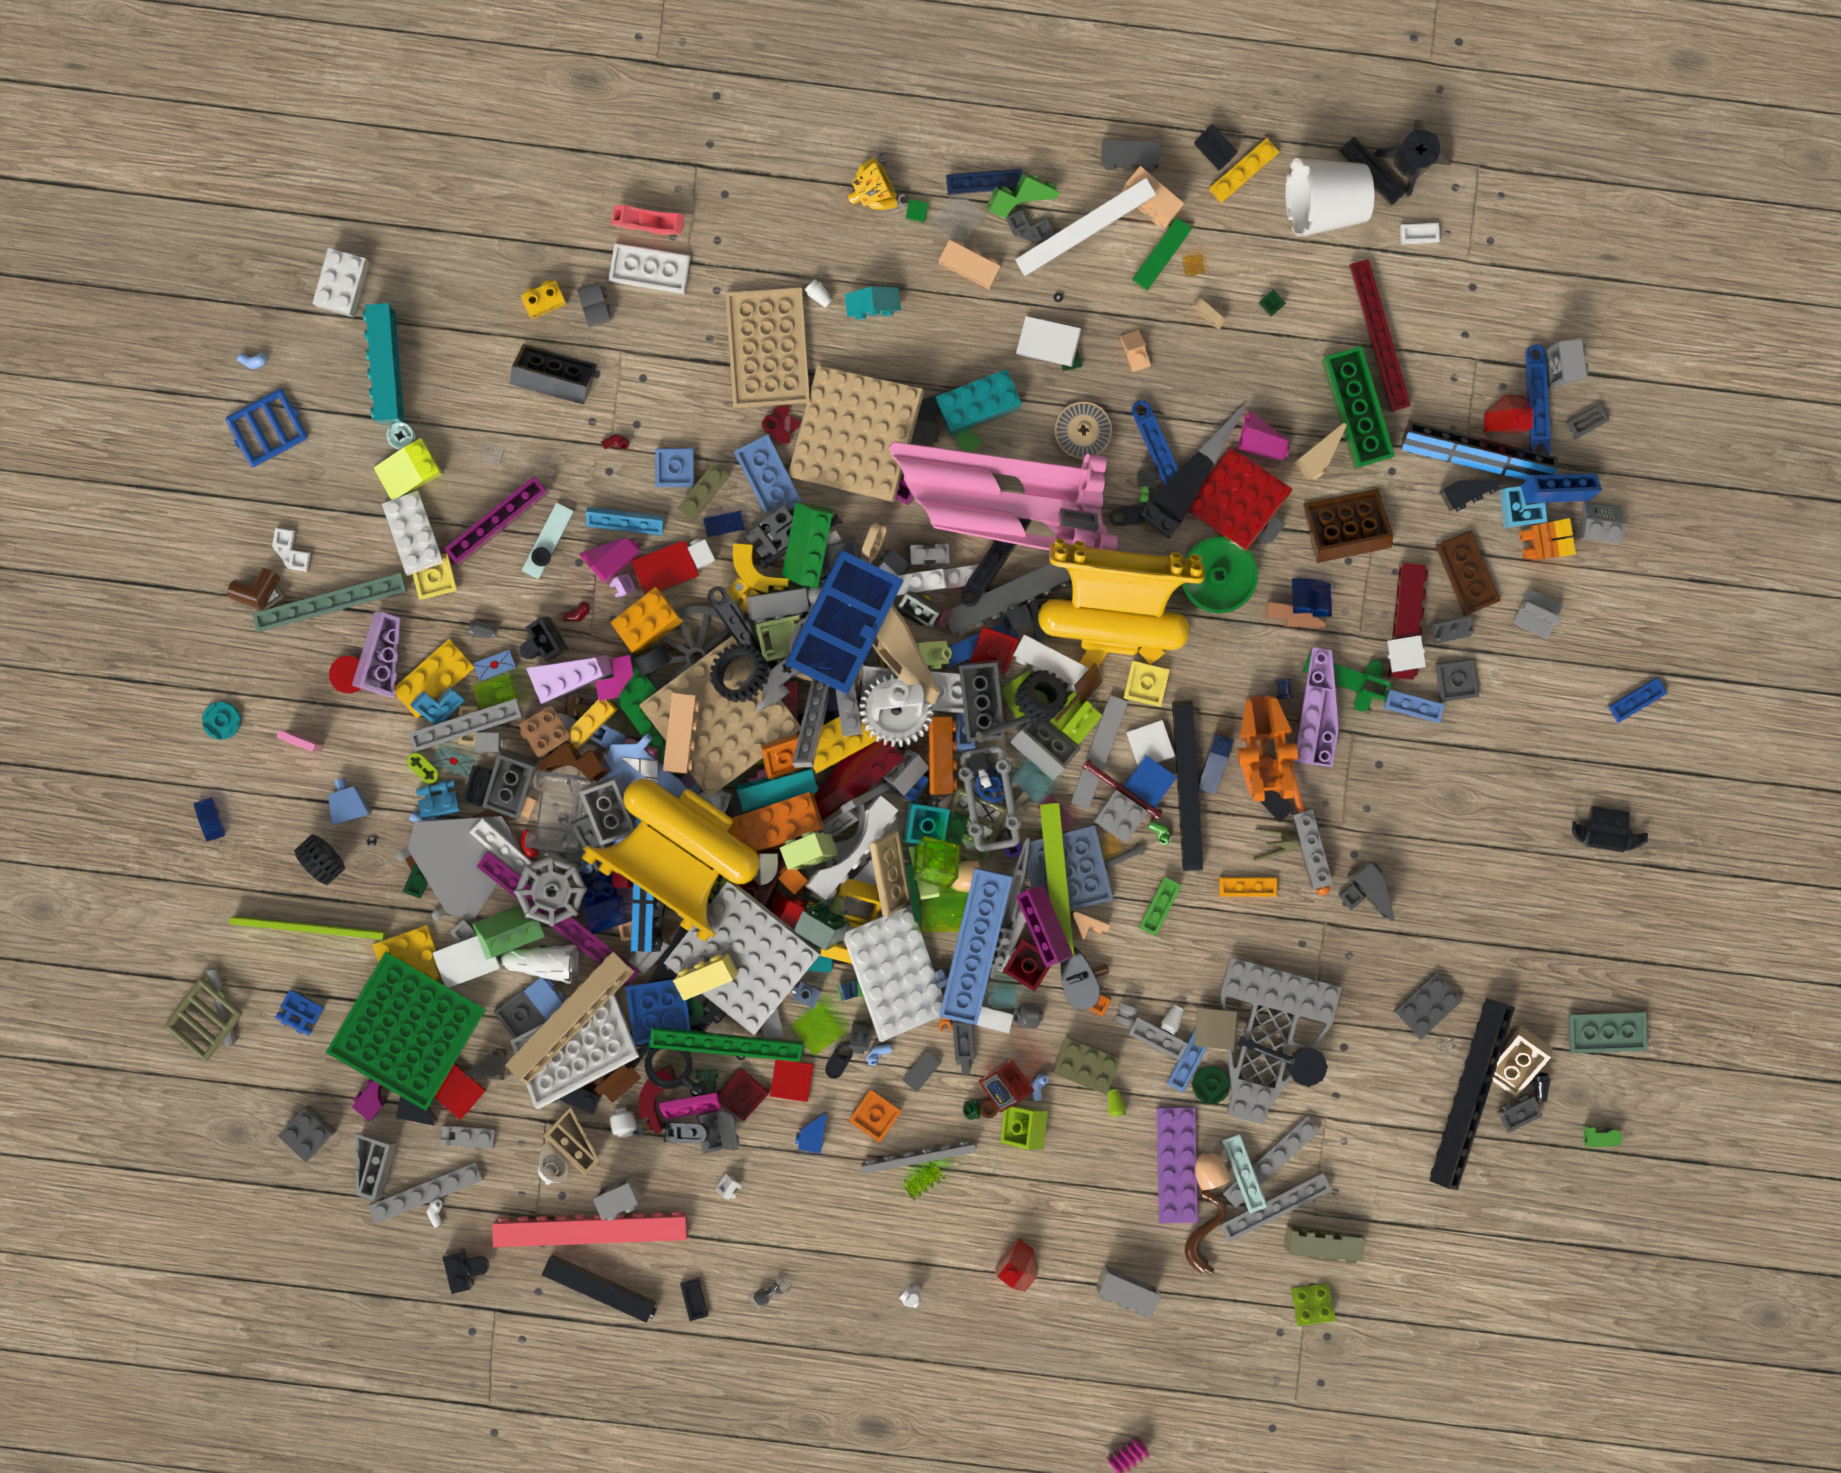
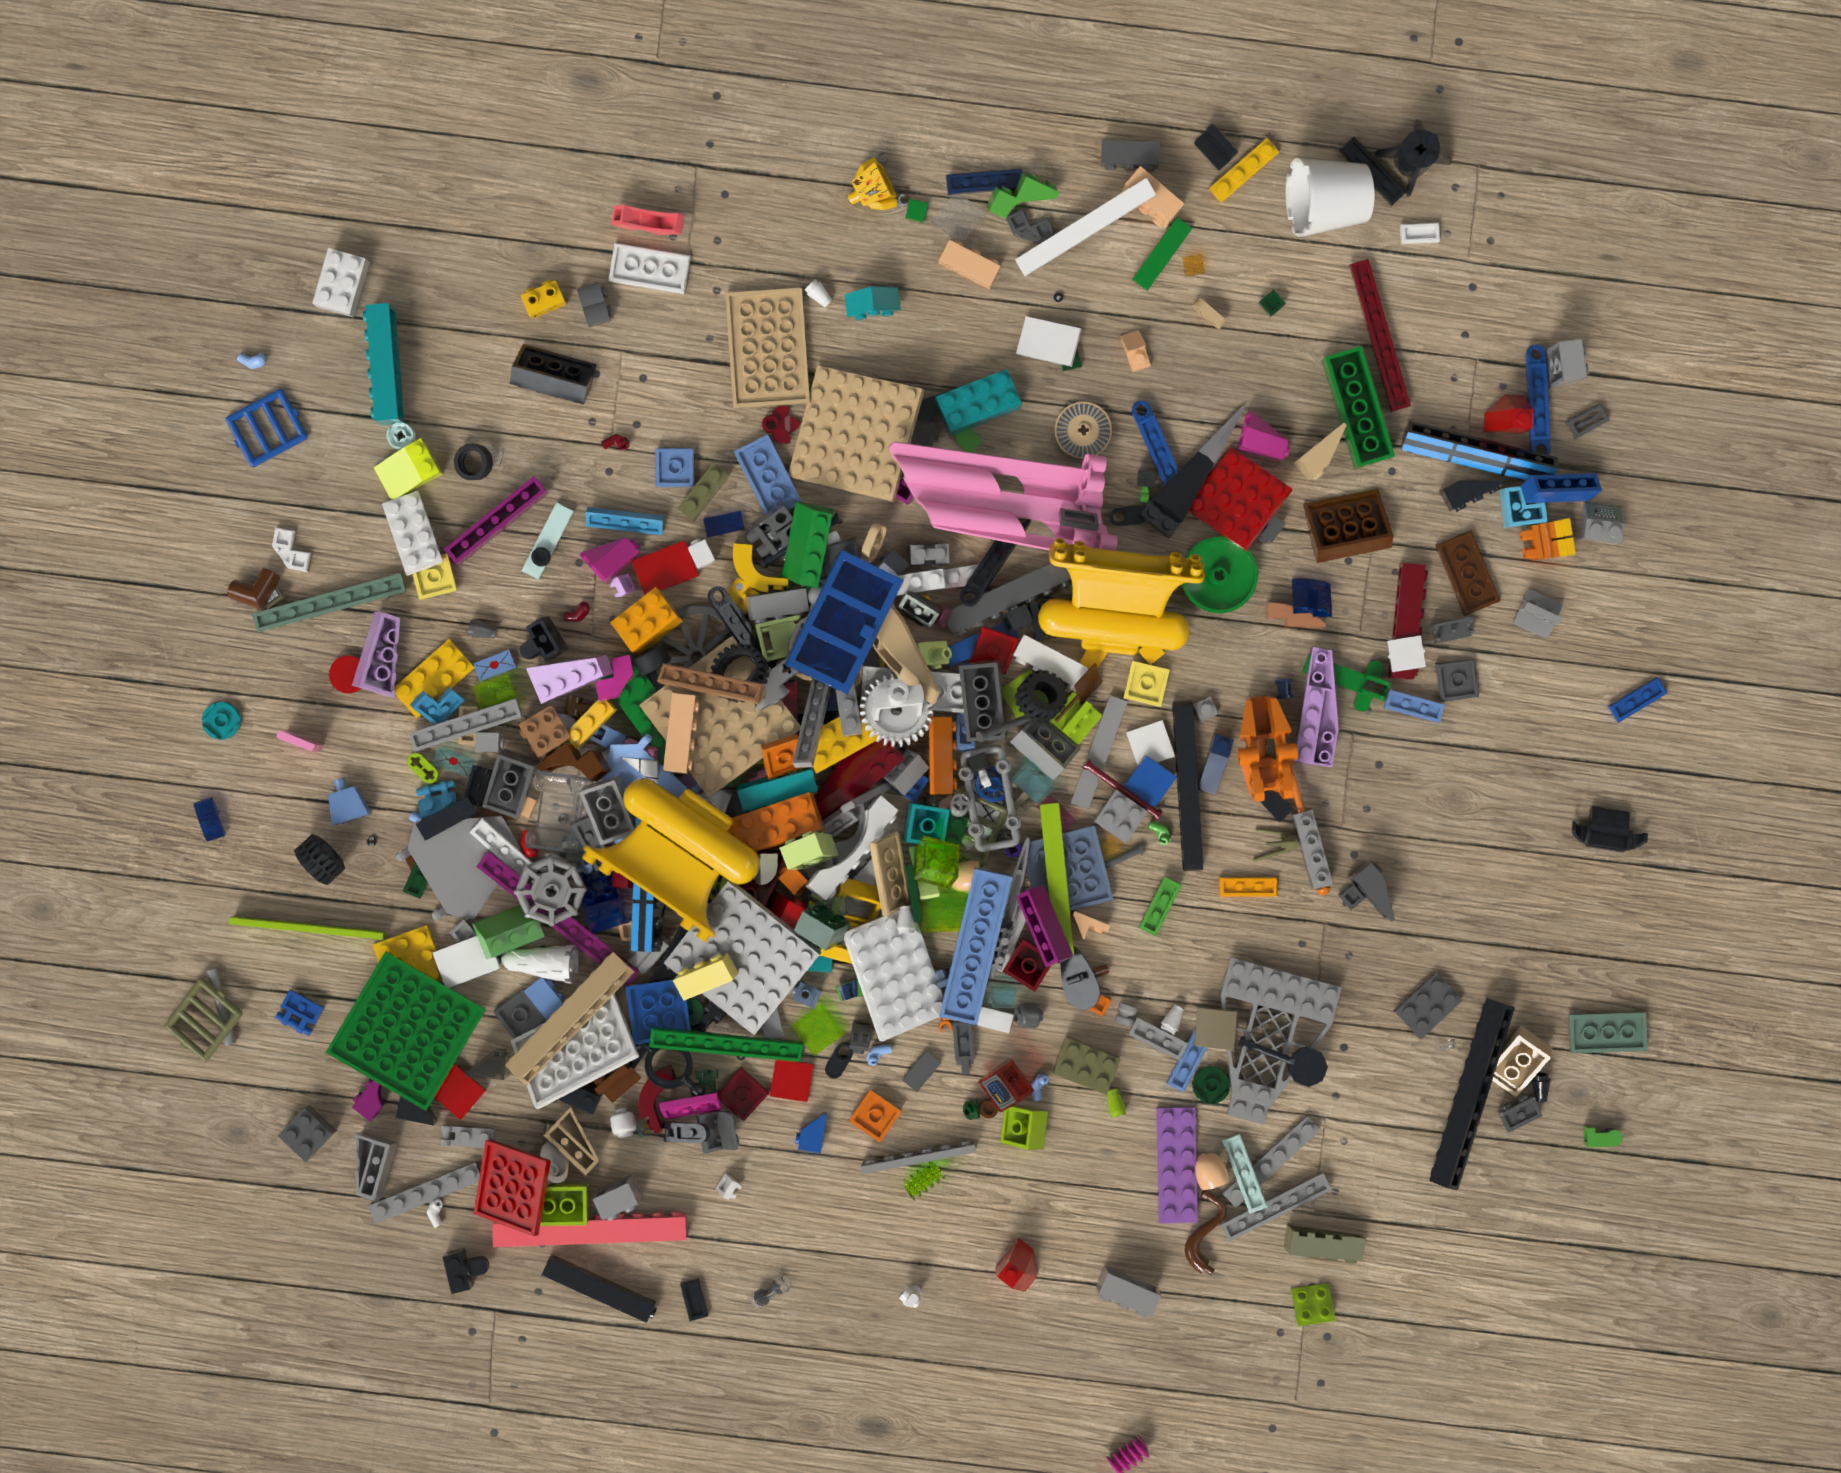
(446, 818): none -> black tile
(487, 462): none -> black tyre
(512, 1187): none -> red plate
(566, 1204): none -> lime slope
(711, 683): none -> medium nougat tile
(906, 921): none -> white cone
(962, 802): none -> light grey wheel
(1205, 709): none -> light grey plate

